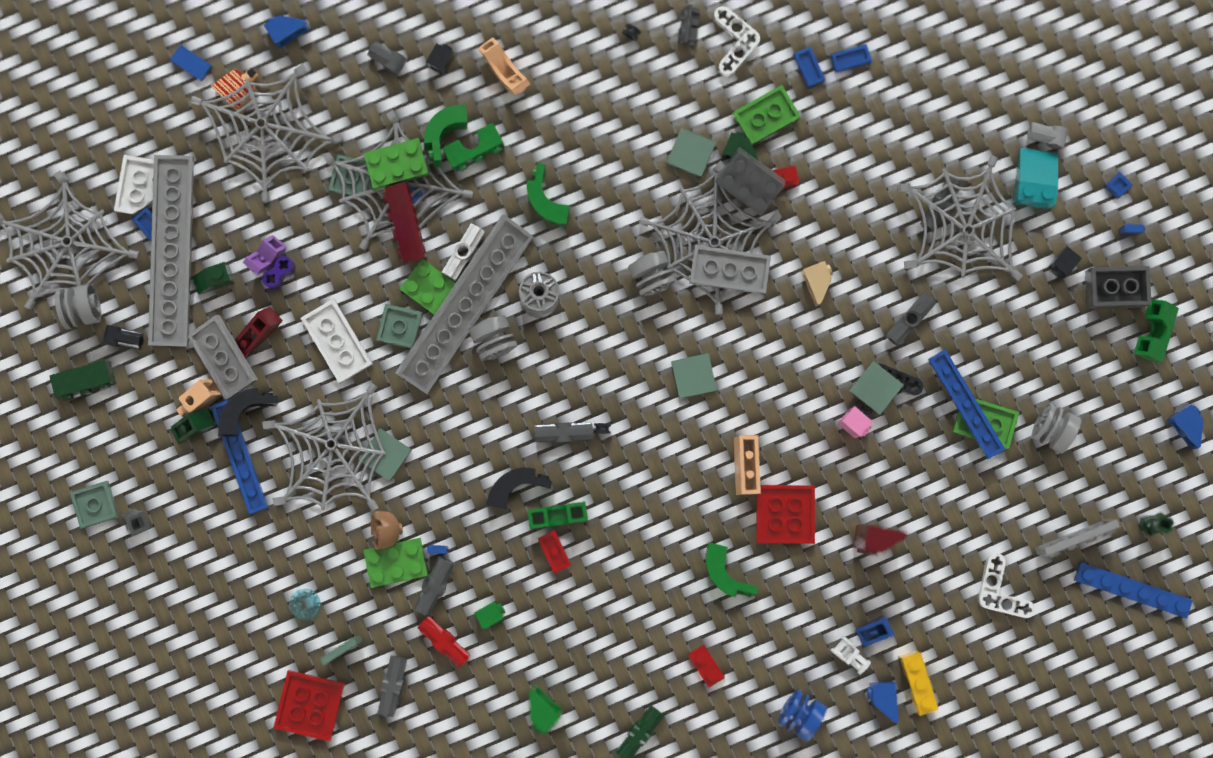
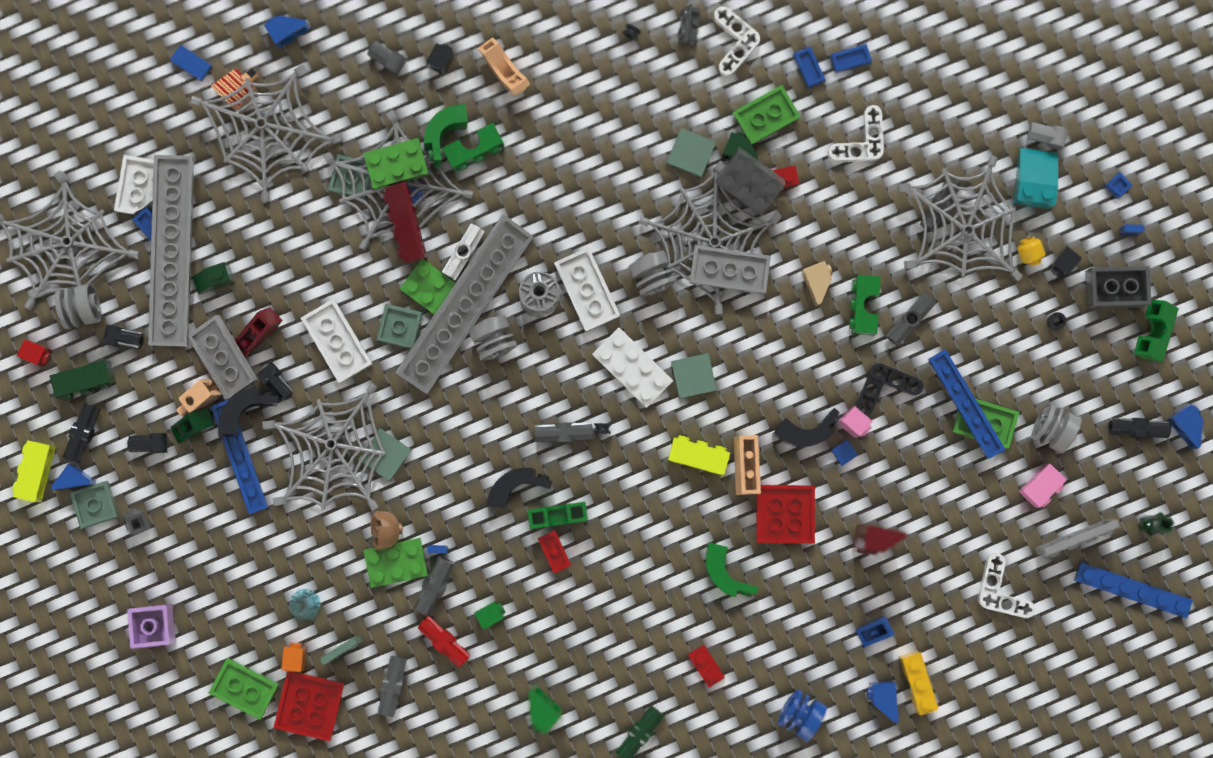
(33, 471): none -> neon yellow brick
(34, 353): none -> red brick
(72, 478): none -> blue slope
(81, 433): none -> black piece
(148, 443): none -> black piece
(151, 626): none -> lavender brick
(244, 688): none -> bright green plate
(266, 255): medium lavender brick -> none
(272, 377): none -> black piece
(279, 273): dark purple axle -> none
(294, 657): none -> orange brick
(547, 210): green arch -> none
(587, 289): none -> white plate
(632, 367): none -> white plate
(699, 455): none -> neon yellow brick
(798, 437): none -> black arch
(844, 452): none -> blue tile
(848, 653): white connector -> none
(862, 321): none -> green arch
(865, 148): none -> white beam
(876, 388): sand green tile -> none
(1031, 251): none -> yellow head
(1043, 486): none -> bright pink brick
(1061, 317): none -> black bush
(1139, 428): none -> black piece

